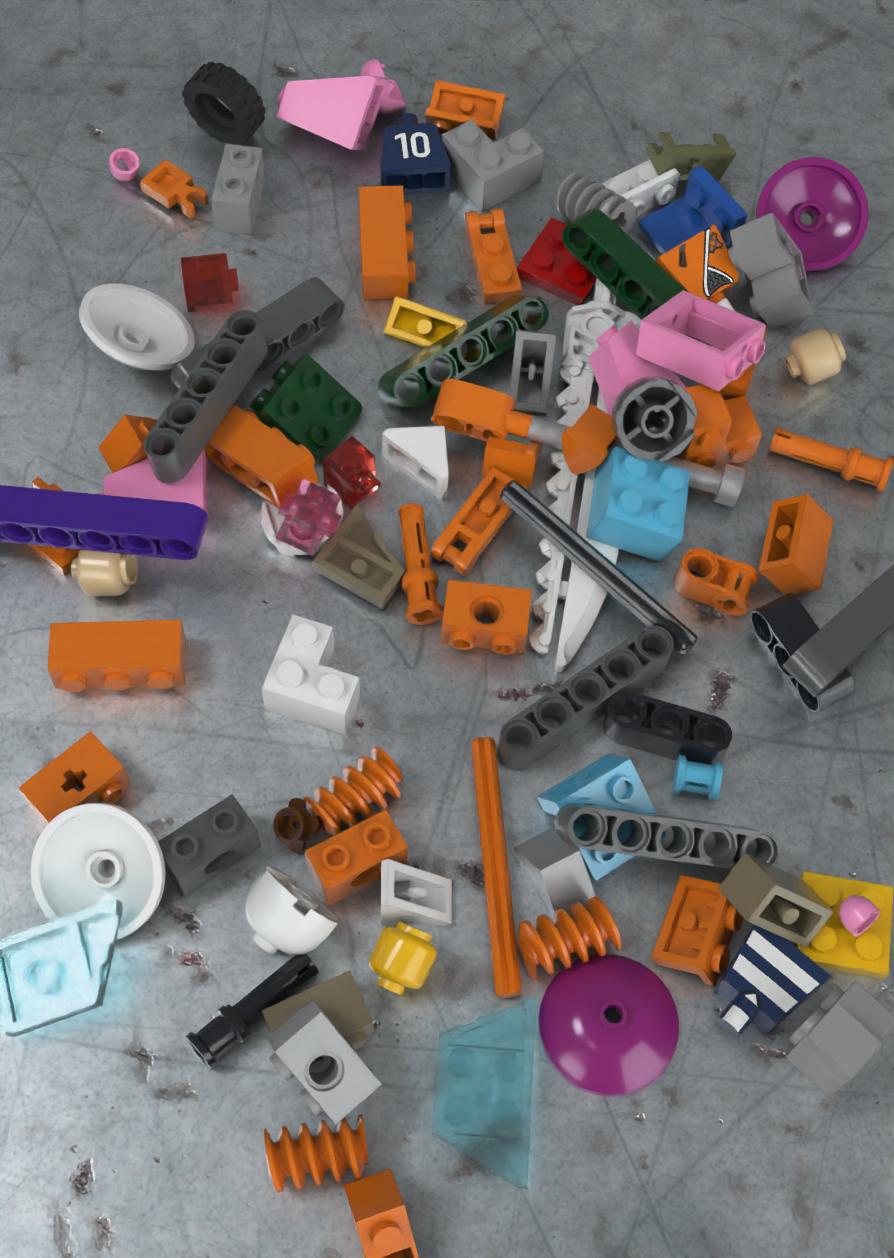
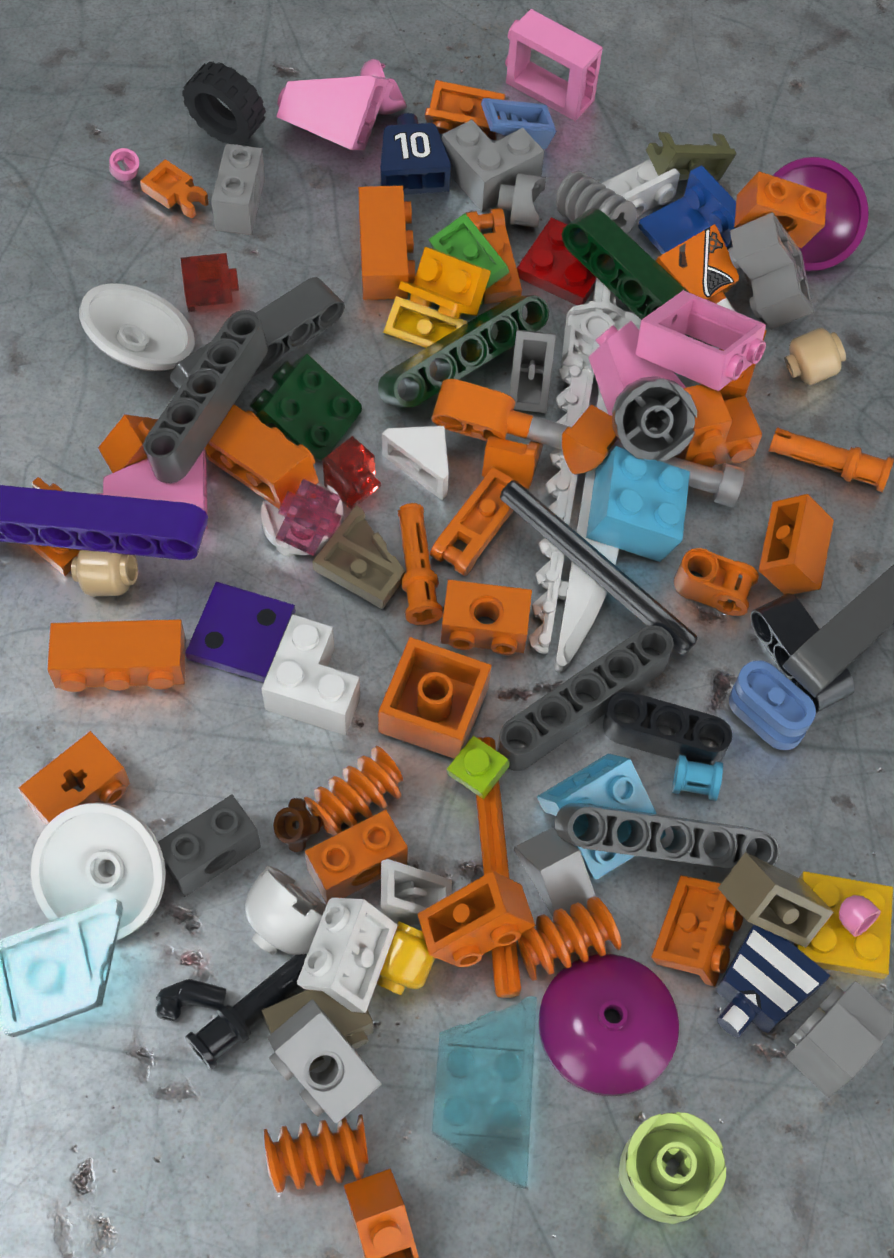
(188, 992): none -> black arm
(239, 631): none -> dark purple tile
(348, 952): none -> white bracket
(434, 698): none -> orange brick
(448, 283): none -> light orange bracket
(467, 243): none -> bright green bracket
(476, 920): none -> orange brick
(478, 767): none -> lime plate
(518, 115): none -> medium blue slope
(520, 199): none -> light grey piece
(562, 46): none -> bright pink window
(699, 1170): none -> yellowish green brick
(771, 705): none -> medium blue brick
(794, 205): none -> orange brick

